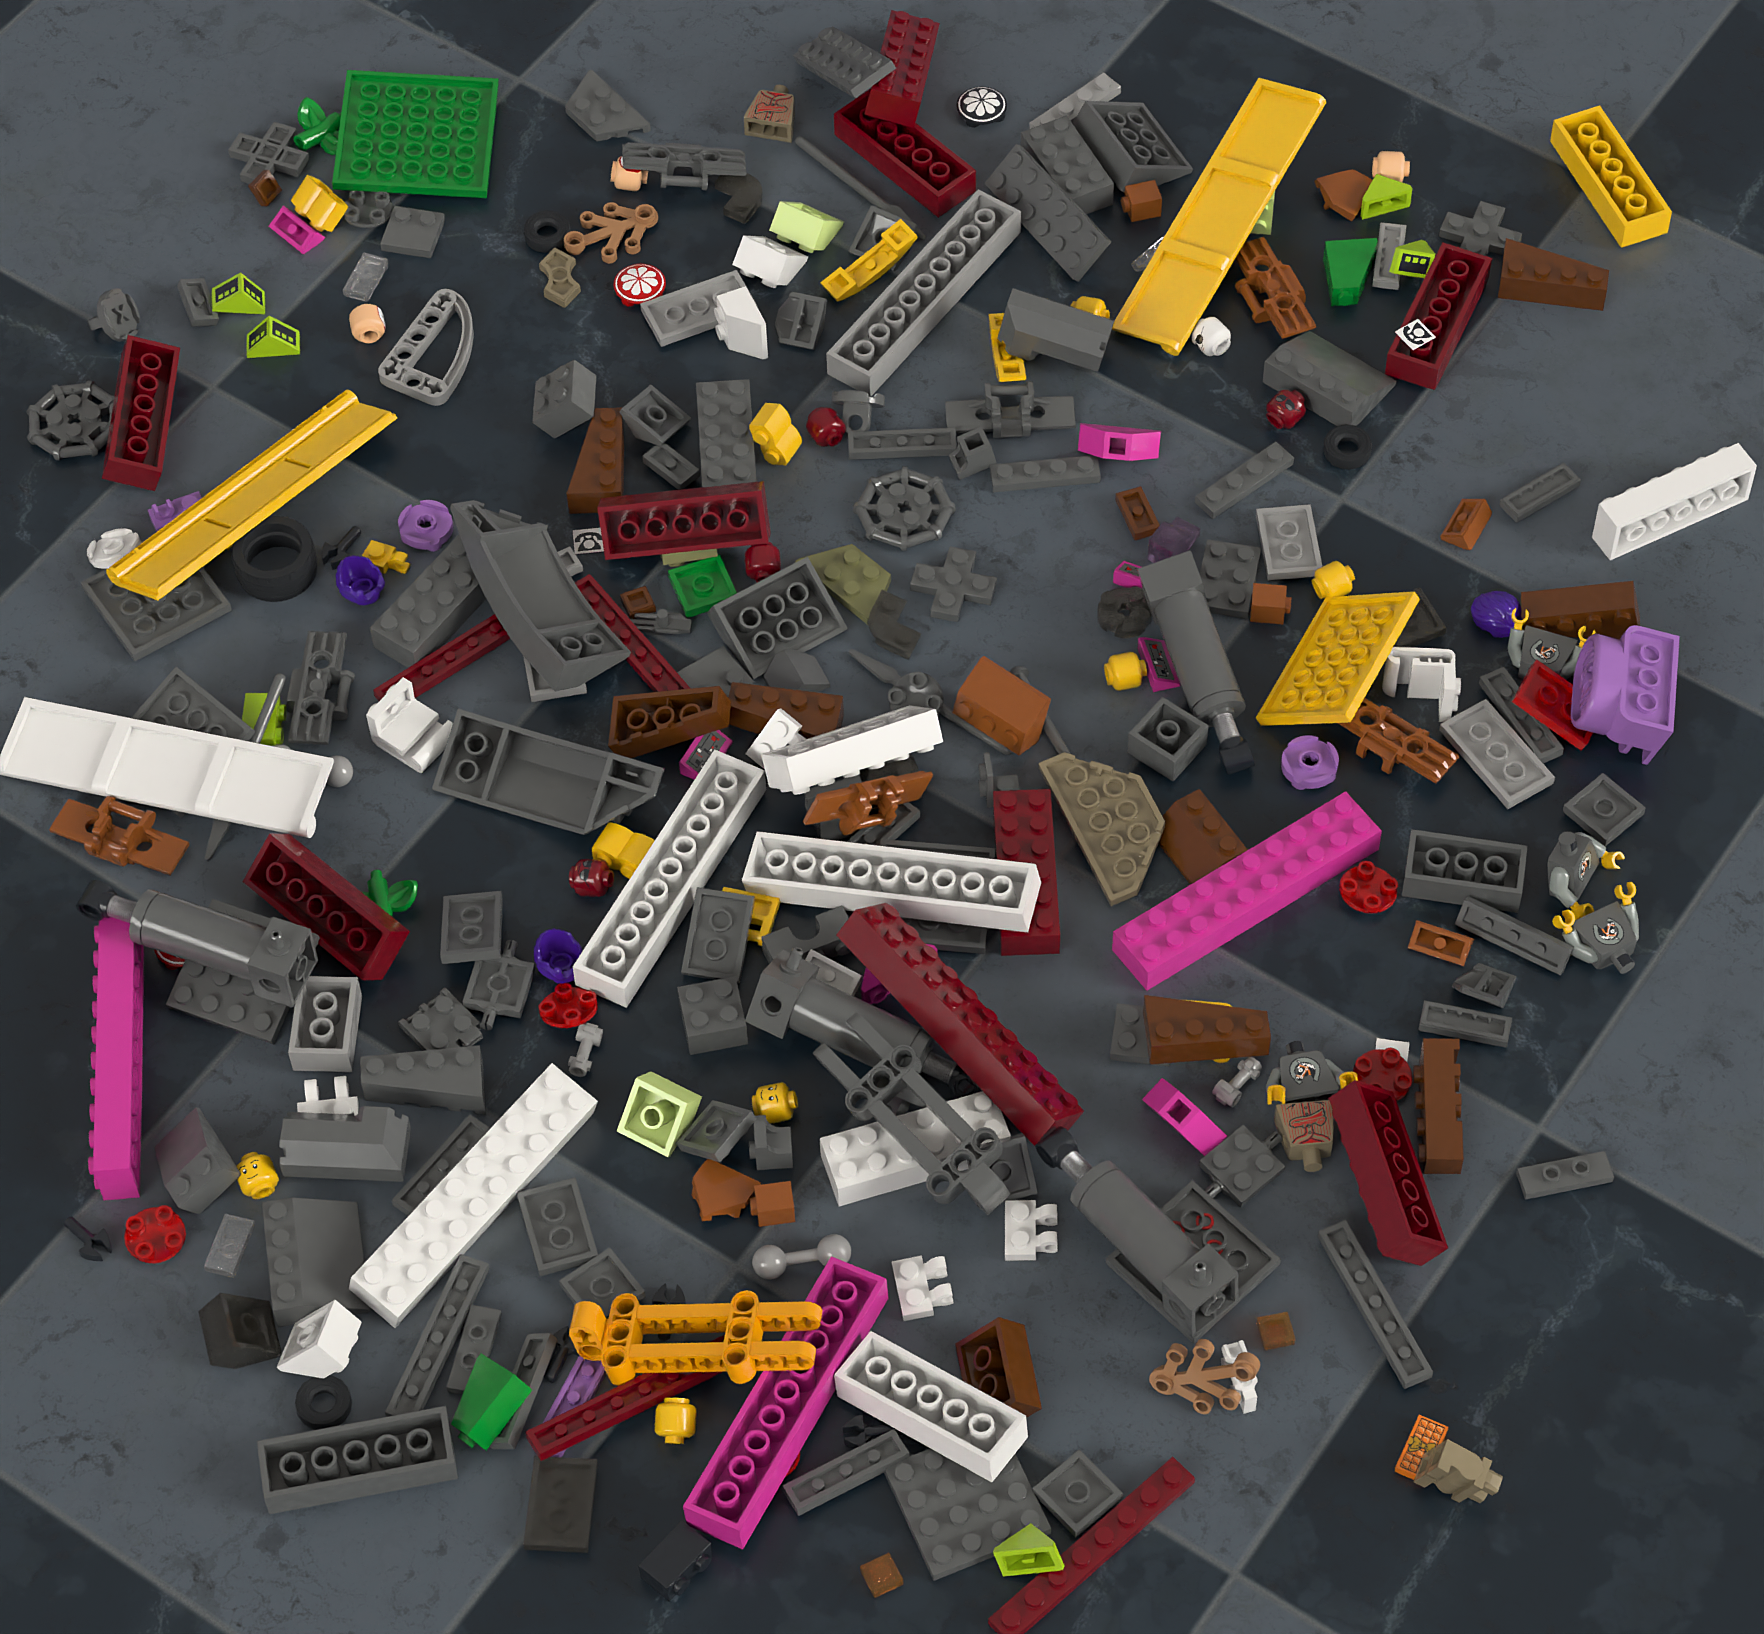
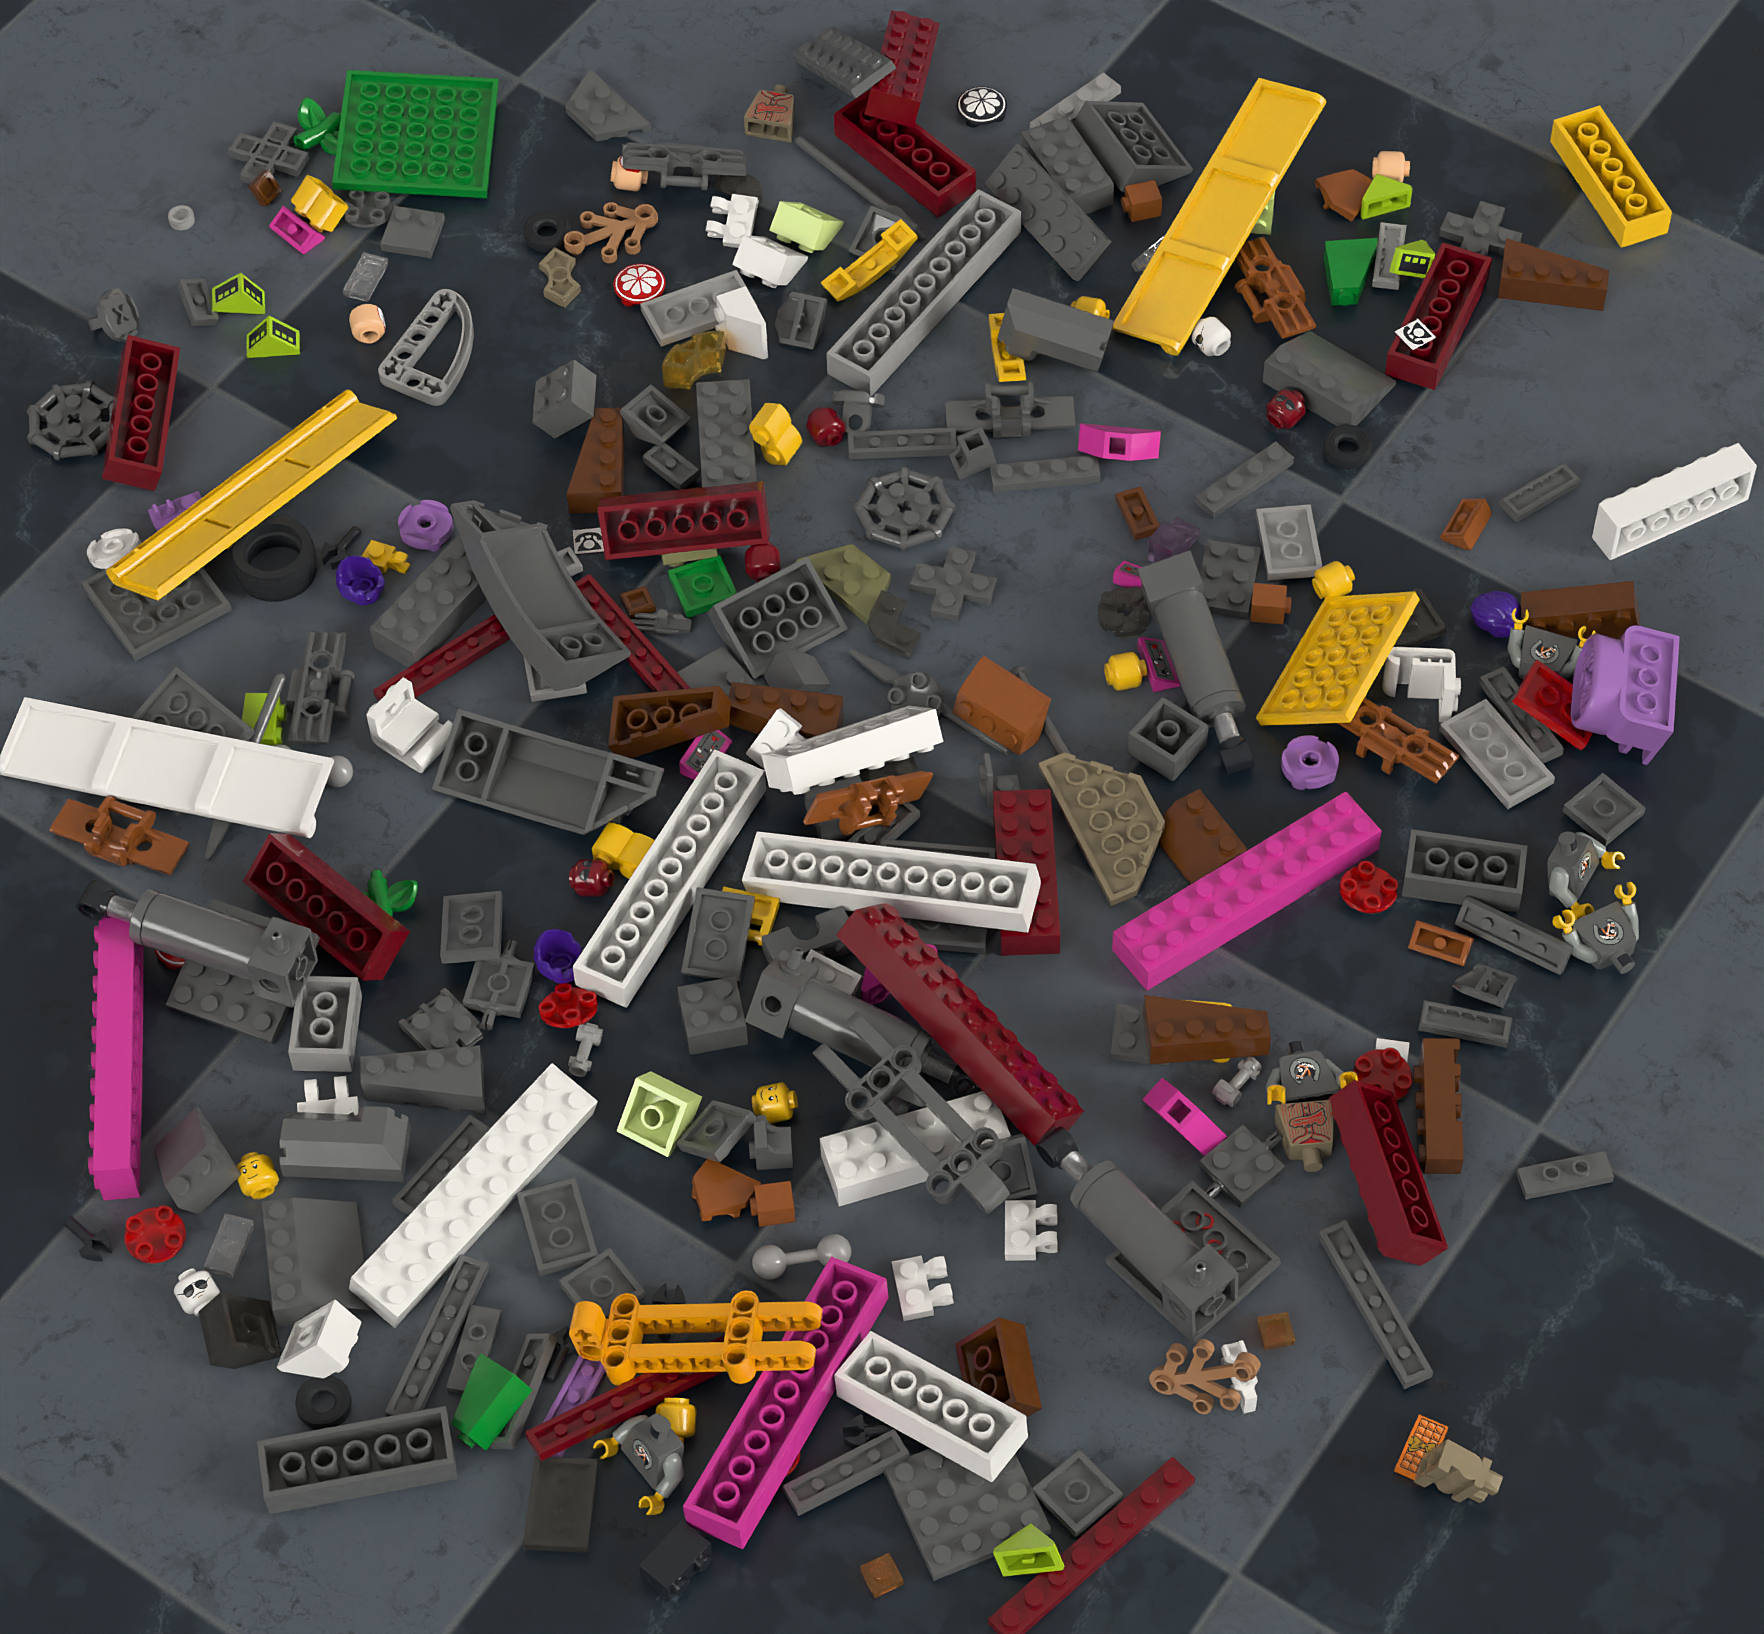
(181, 217): none -> light grey tile
(195, 1290): none -> white head
(653, 1451): none -> torso
(694, 359): none -> clear yellow brick
(740, 219): none -> white plate

